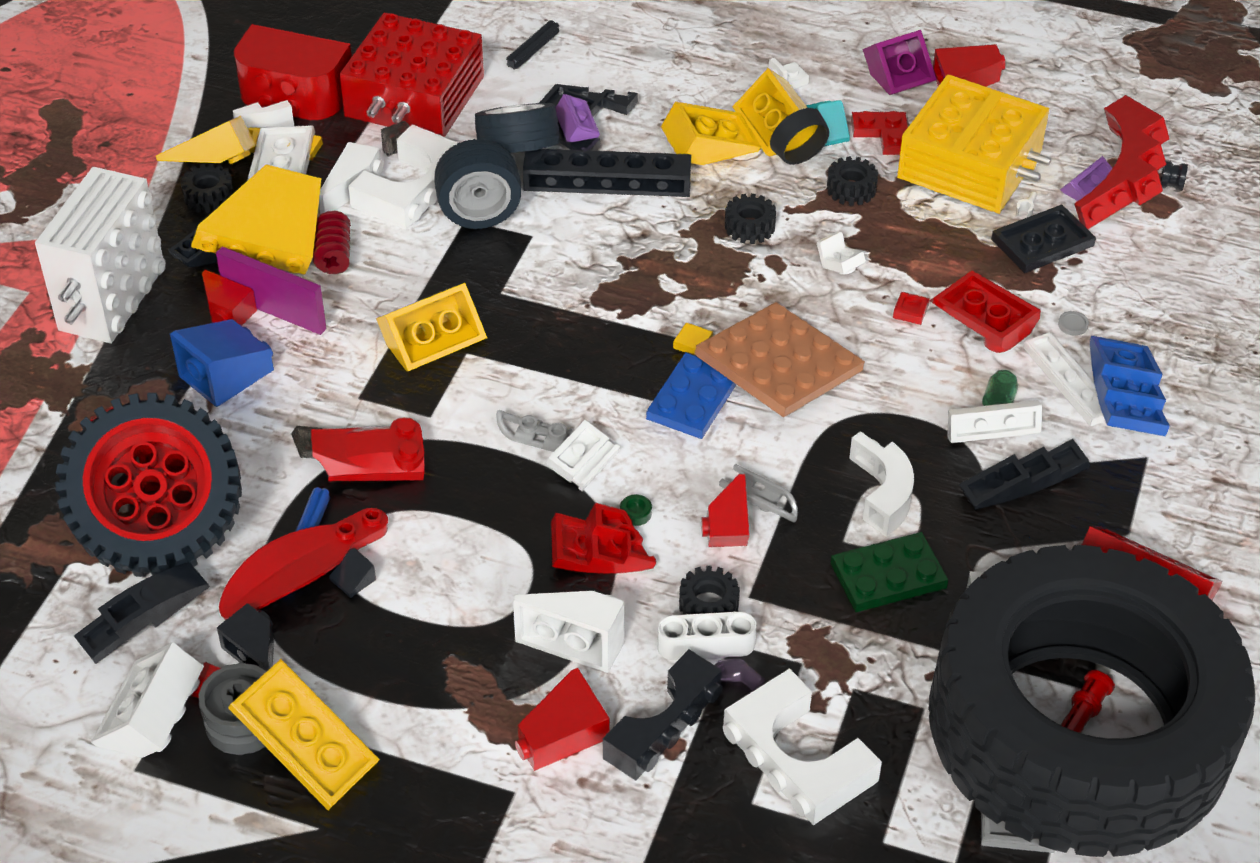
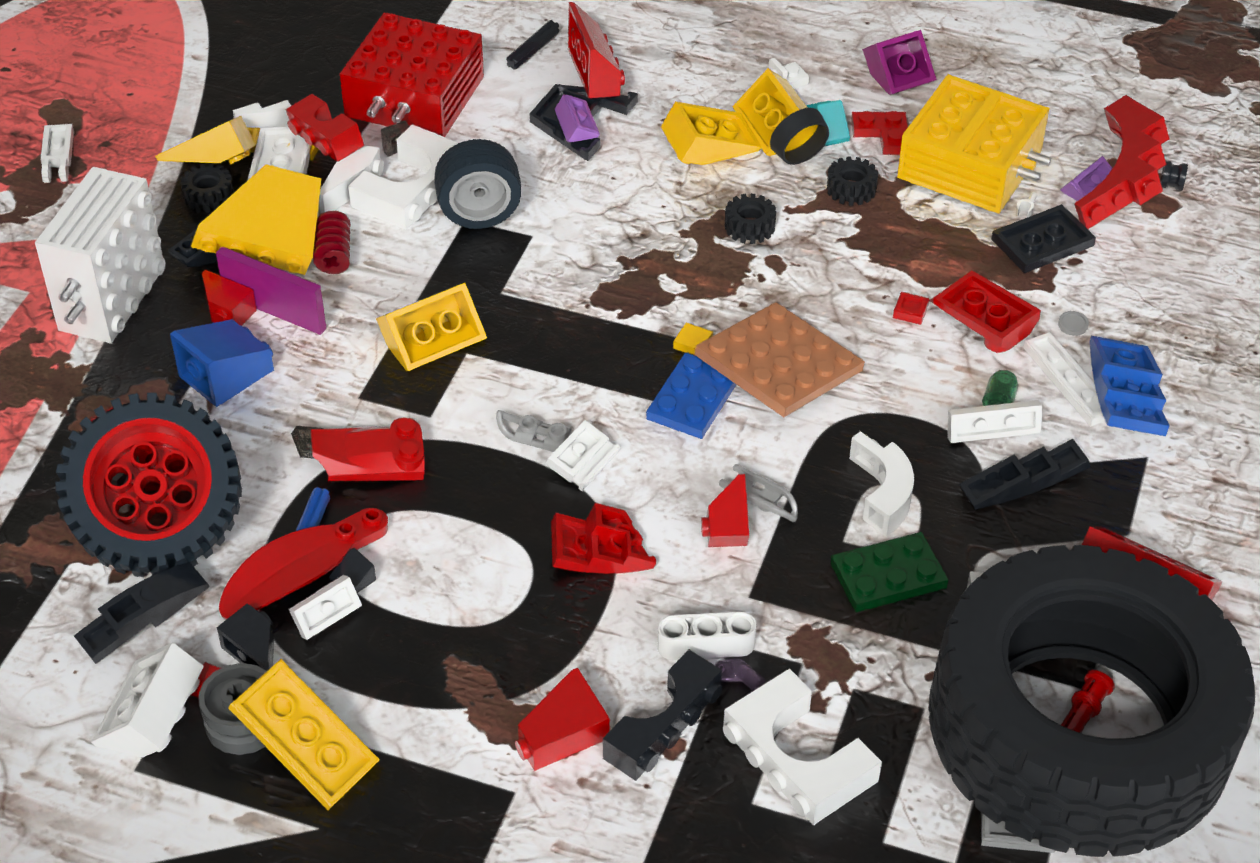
(57, 151): none -> white hinge
(291, 67): red brick -> none
(313, 122): none -> red arch
(325, 607): none -> white plate
(519, 126): black wheel -> none
(572, 625): white slope -> none
(593, 55): none -> red slope
(607, 172): black brick -> none
(638, 509): dark green tile -> none
(708, 582): black tyre -> none
(837, 256): white bracket -> none
(972, 63): red slope -> none

